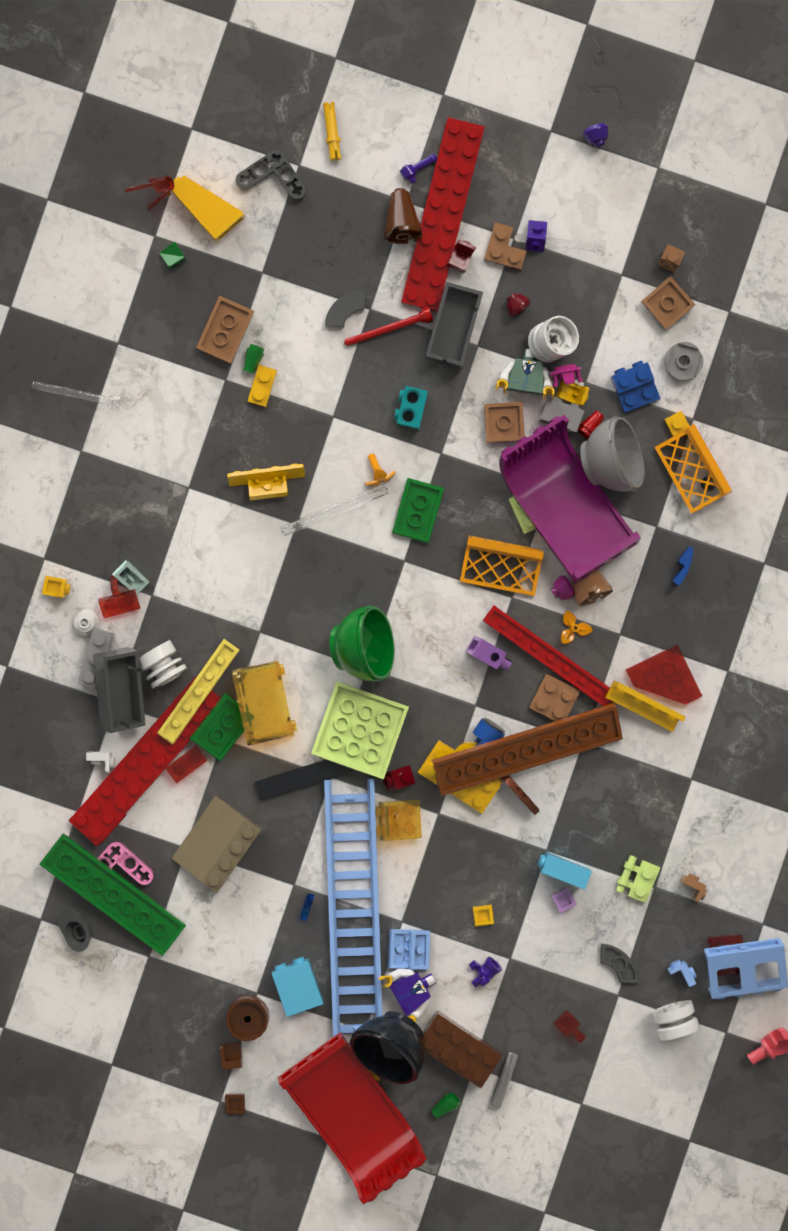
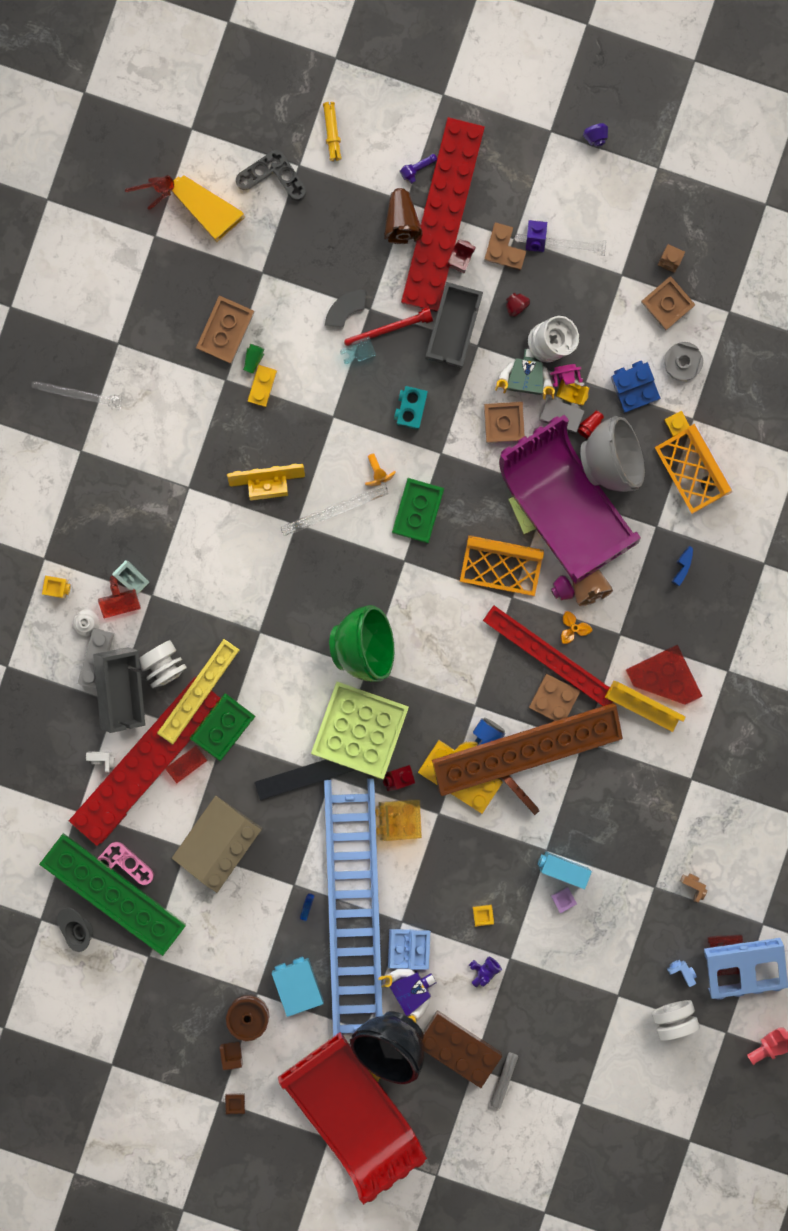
(172, 255): green slope -> none
(263, 702): clear yellow windscreen -> none
(361, 349): none -> clear light blue plate
(446, 1105): green cone -> none
(482, 651): medium lavender torso -> none
(568, 1025): clear red plate -> none
(619, 962): dark grey tile -> none
(643, 880): yellowish green plate -> none

